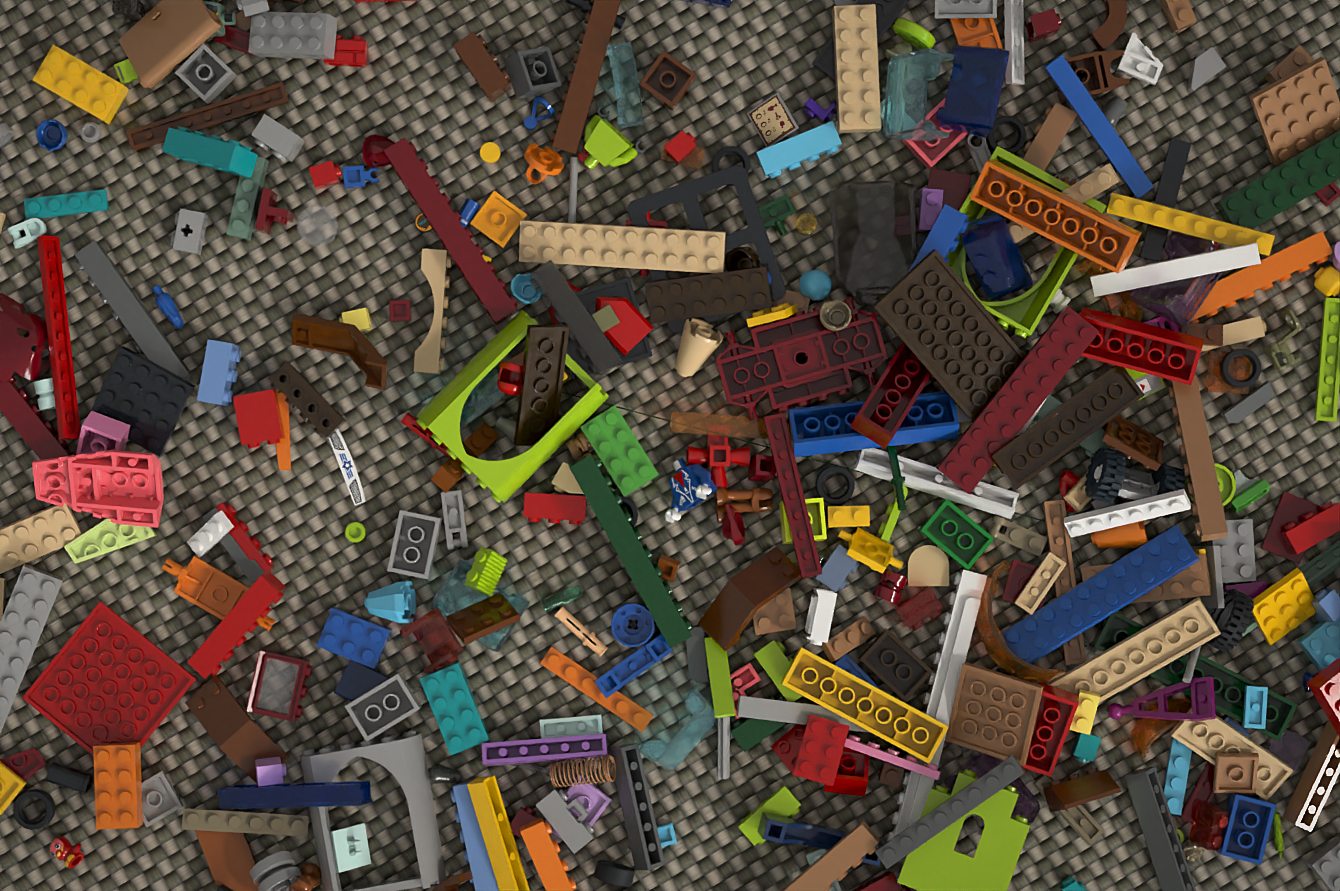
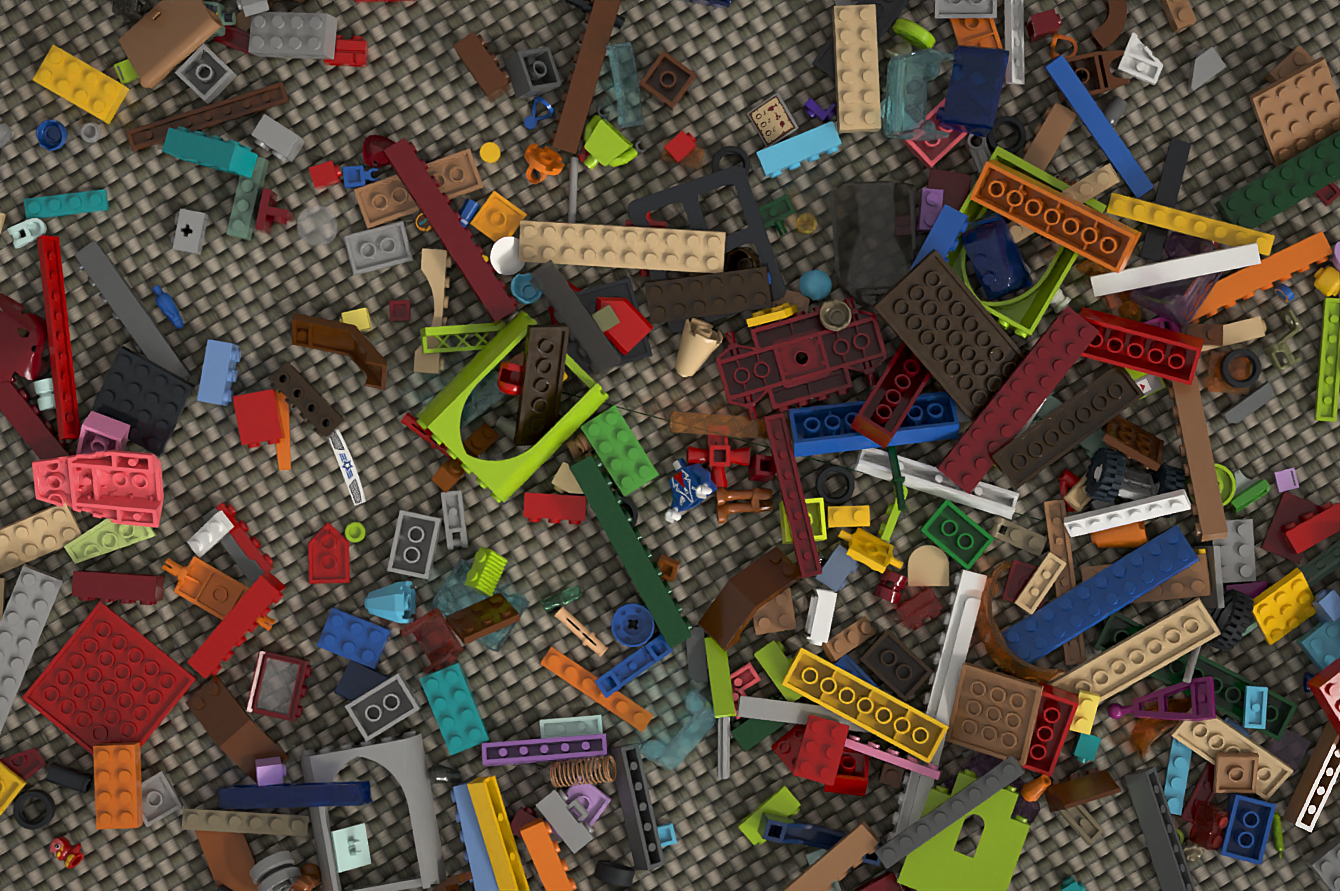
(118, 585): none -> dark red brick
(328, 557): none -> red tile
(378, 248): none -> light grey tile
(390, 200): none -> medium nougat plate
(457, 330): none -> lime fence
(505, 256): none -> white sticker
(733, 526): dark red piece -> none
(1034, 789): none -> orange cone
(1060, 36): none -> orange piece
(1284, 293): none -> blue tile
(1286, 479): none -> lavender tile

